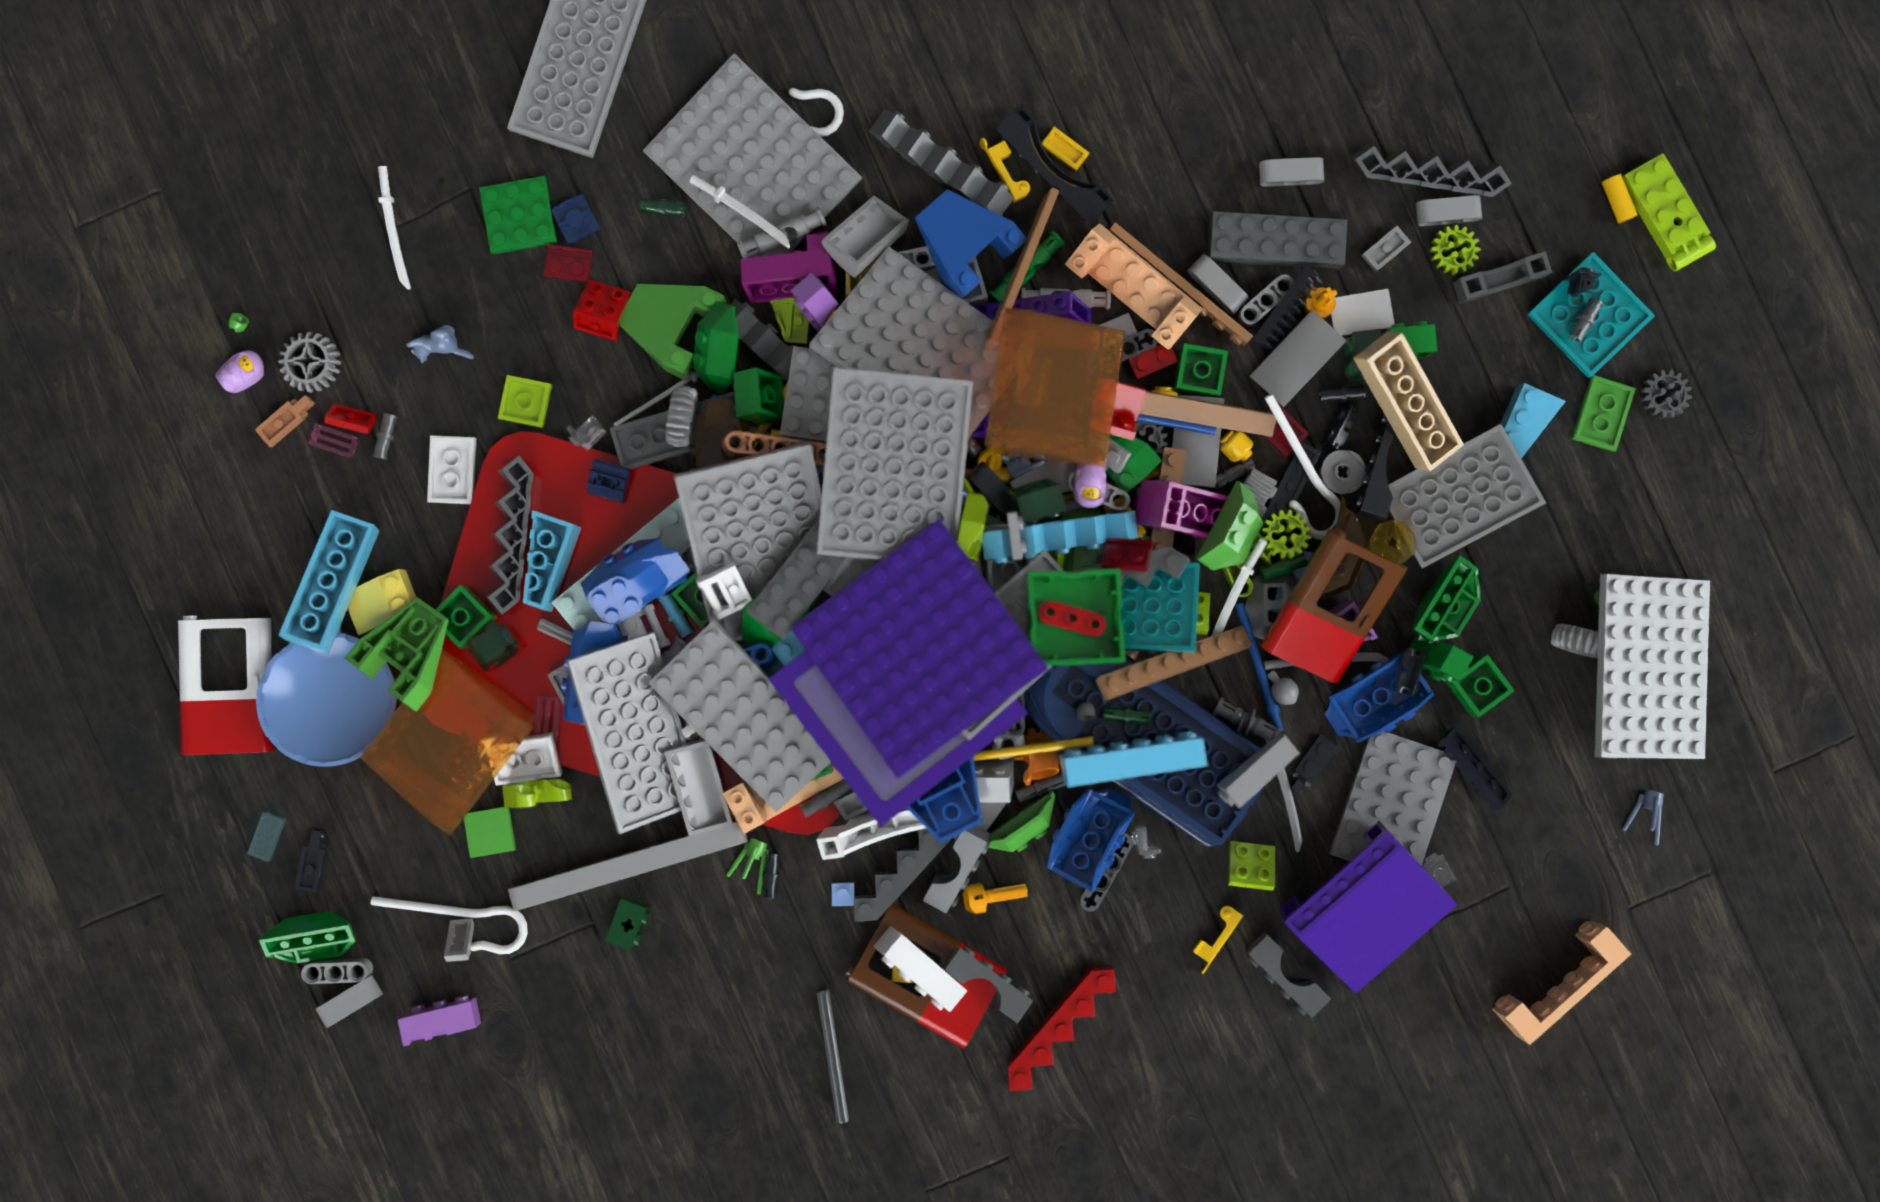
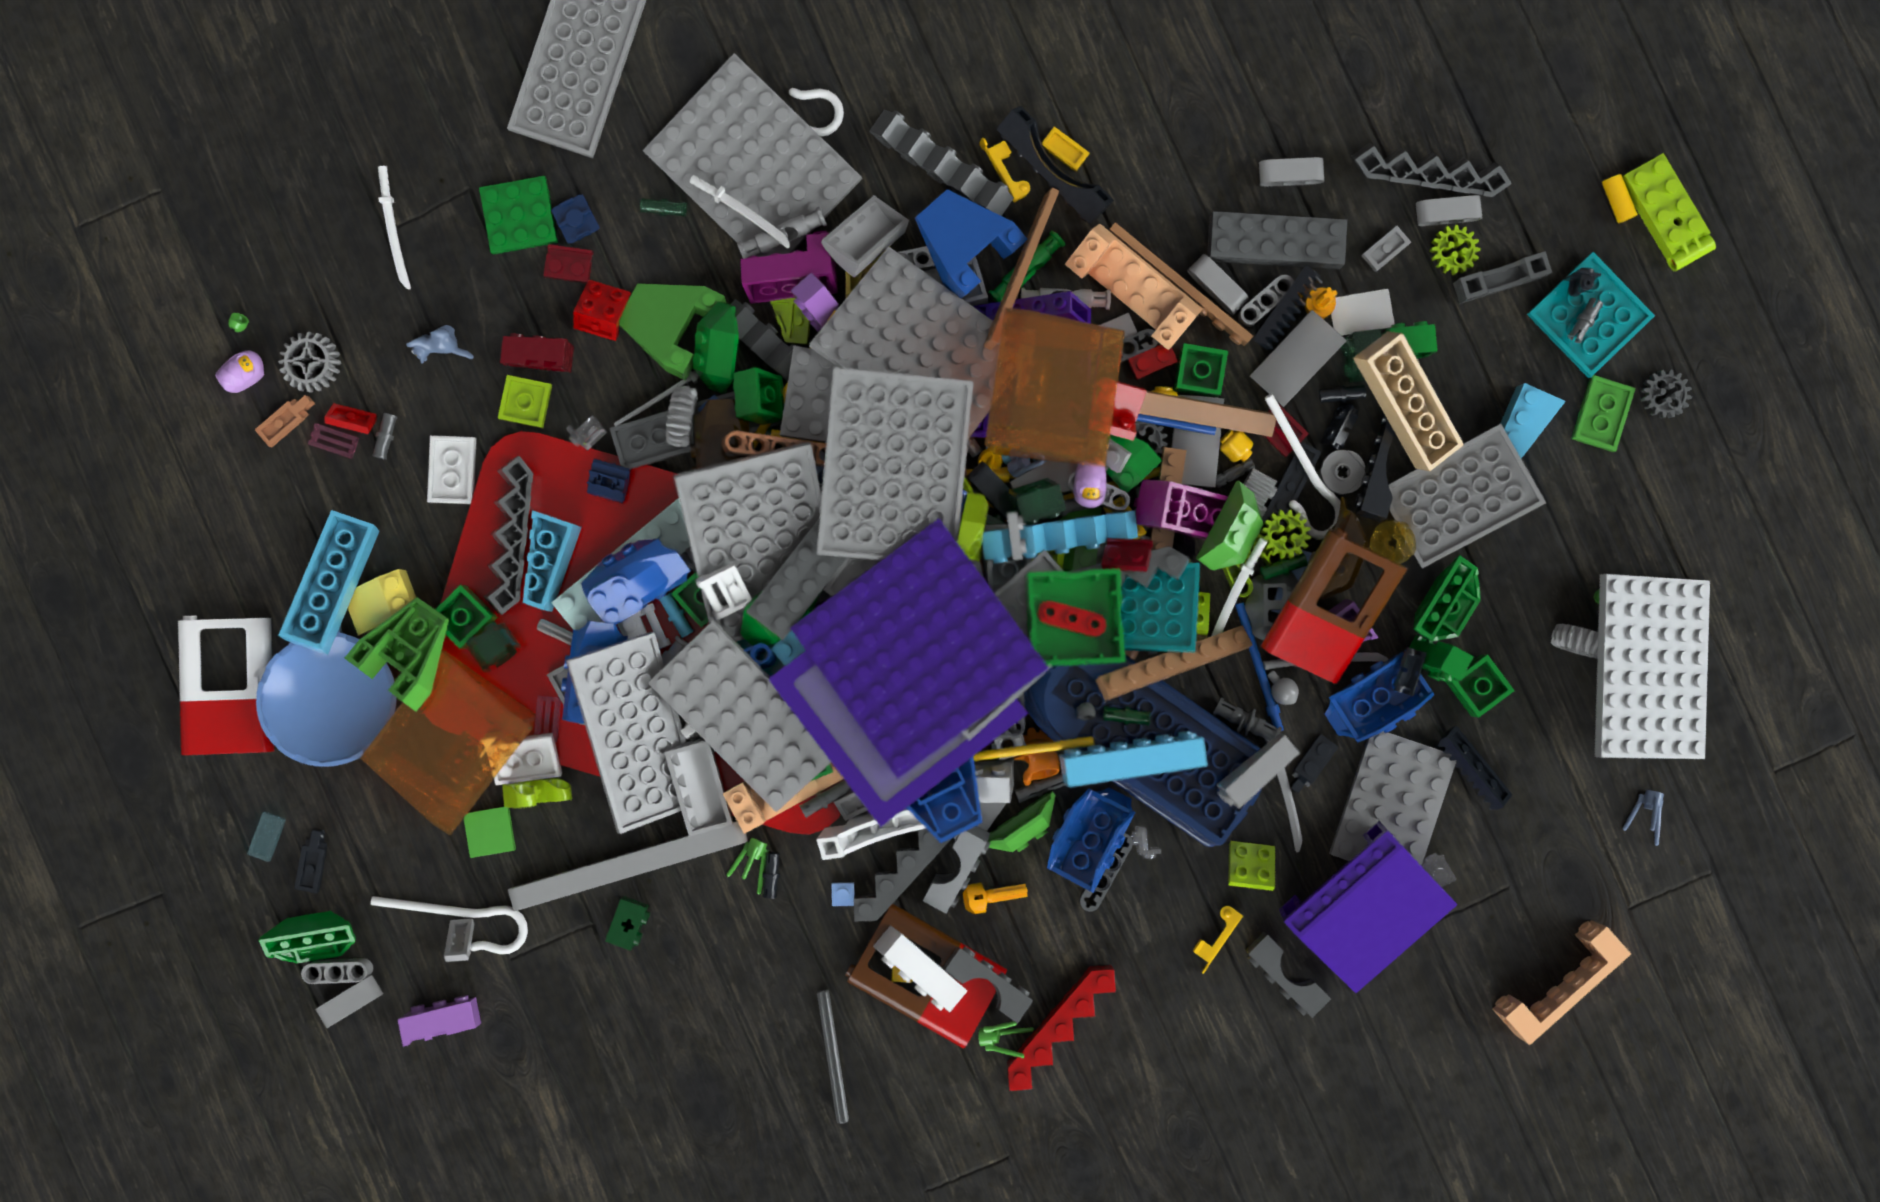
(537, 353): none -> dark red wedge
(991, 1035): none -> bright green plant

